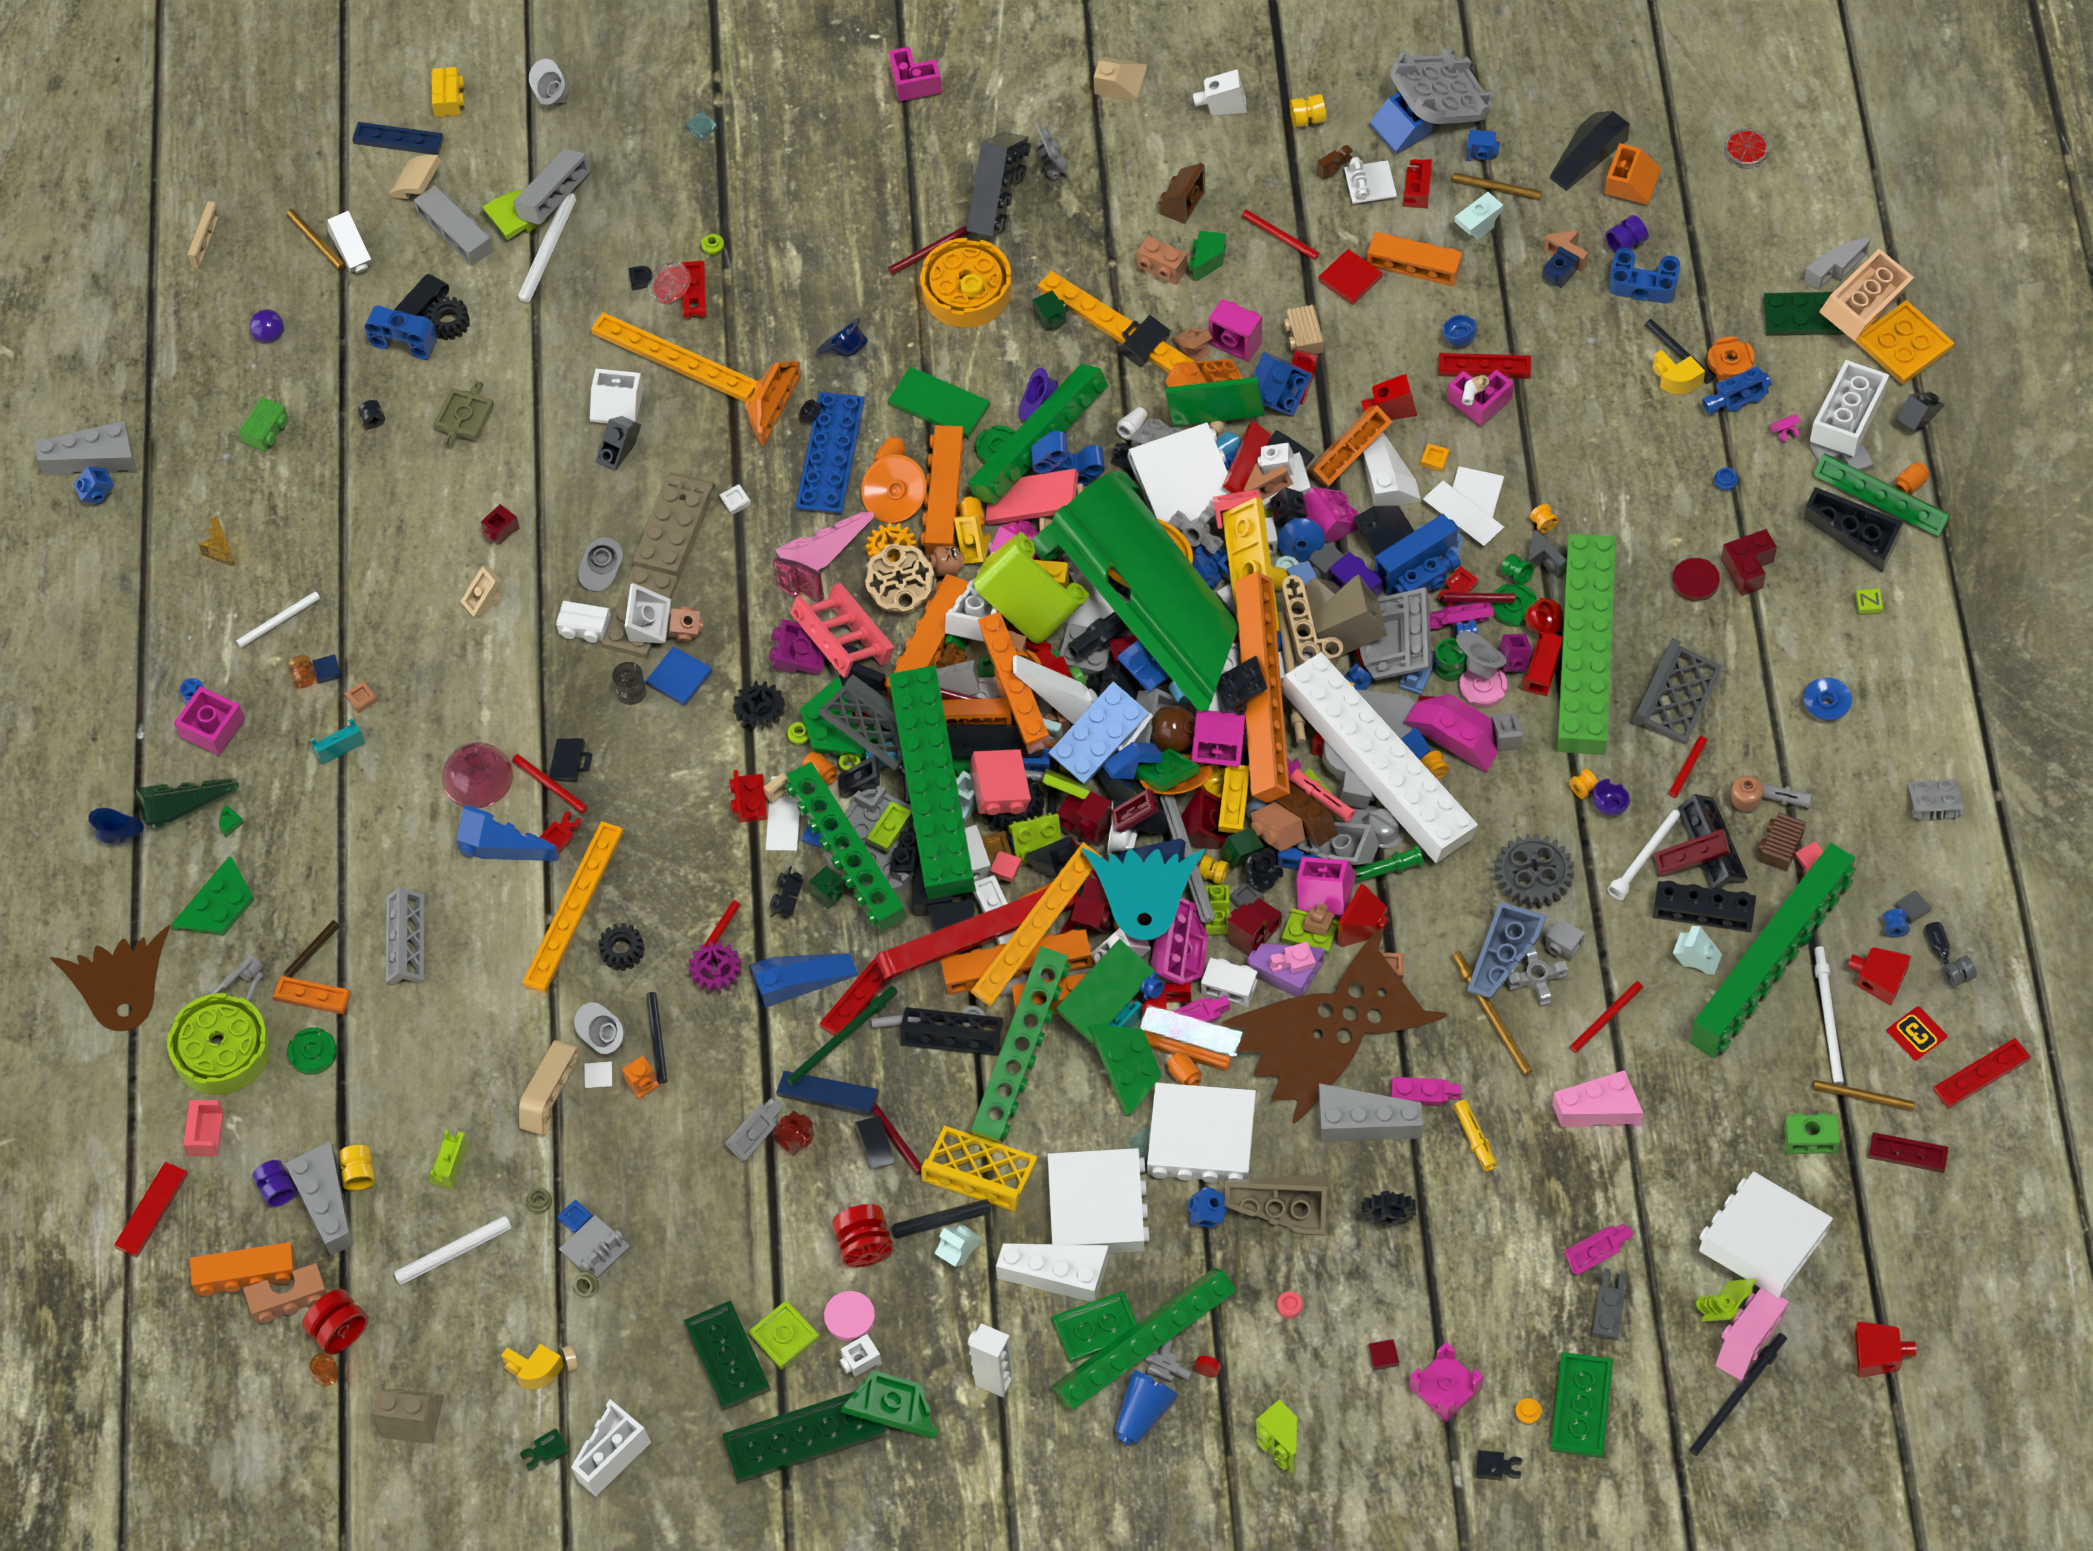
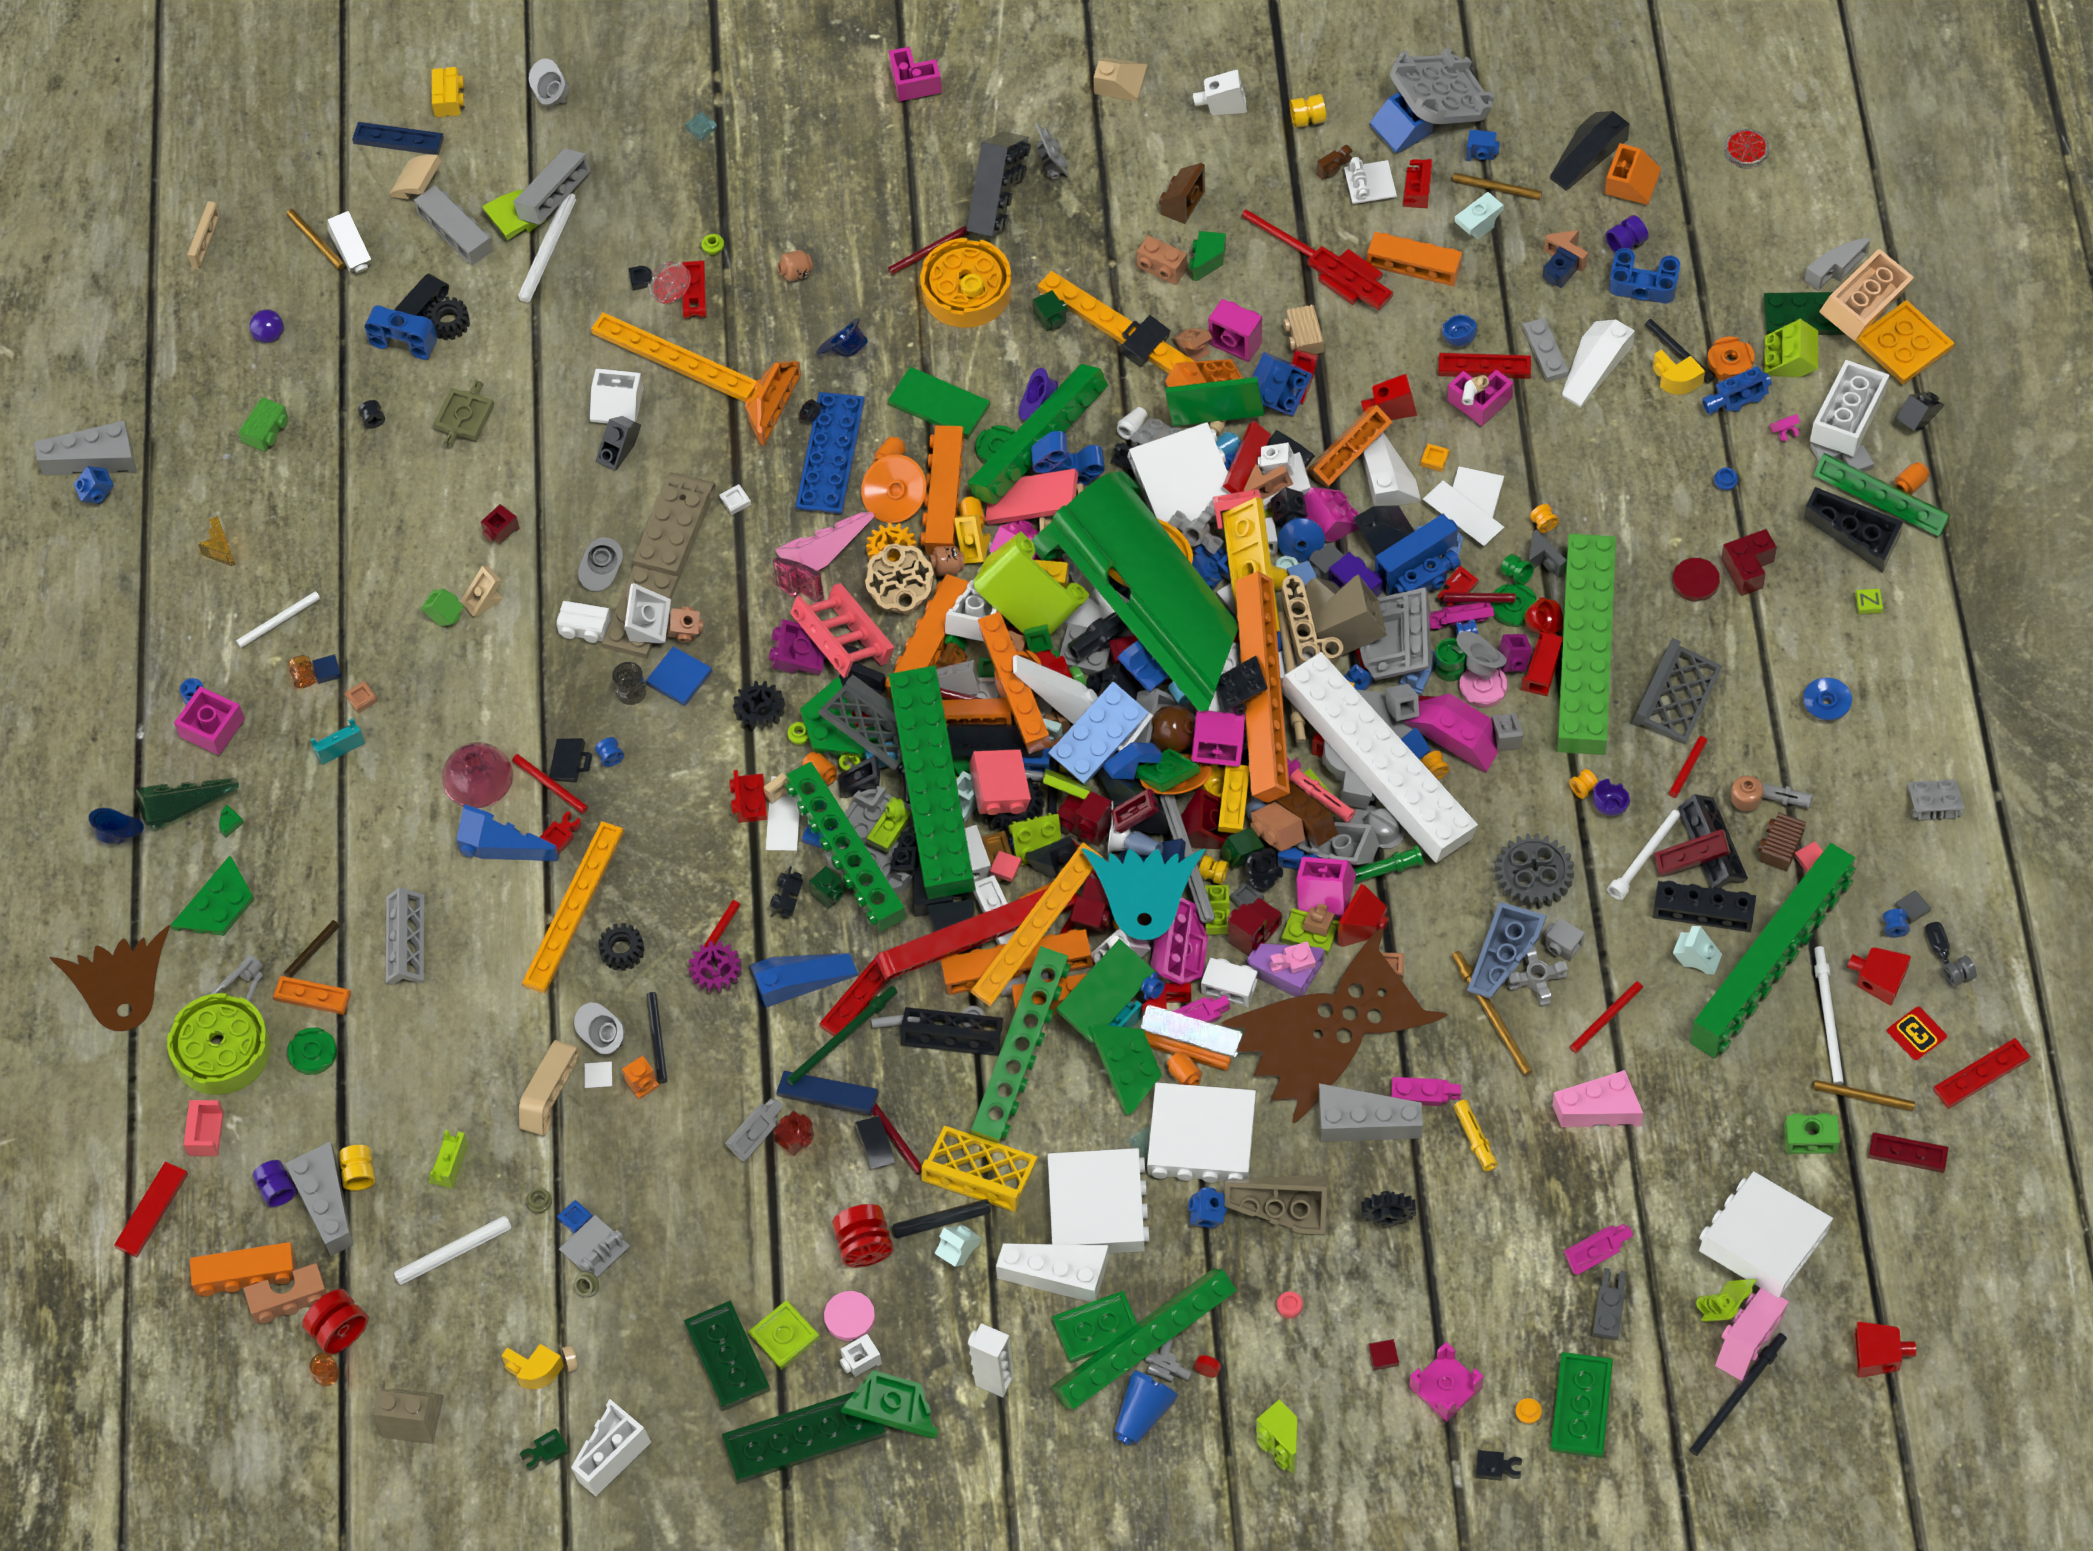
(442, 607): none -> bright green brick
(609, 752): none -> blue wheel
(795, 265): none -> nougat head
(895, 809): none -> lime plate
(1038, 638): none -> green tile
(1142, 844): none -> sand blue cone
(1350, 278): none -> red tile
(1402, 702): none -> light grey brick
(1545, 350): none -> light grey plate
(1596, 358): none -> white wedge
(1791, 350): none -> lime slope

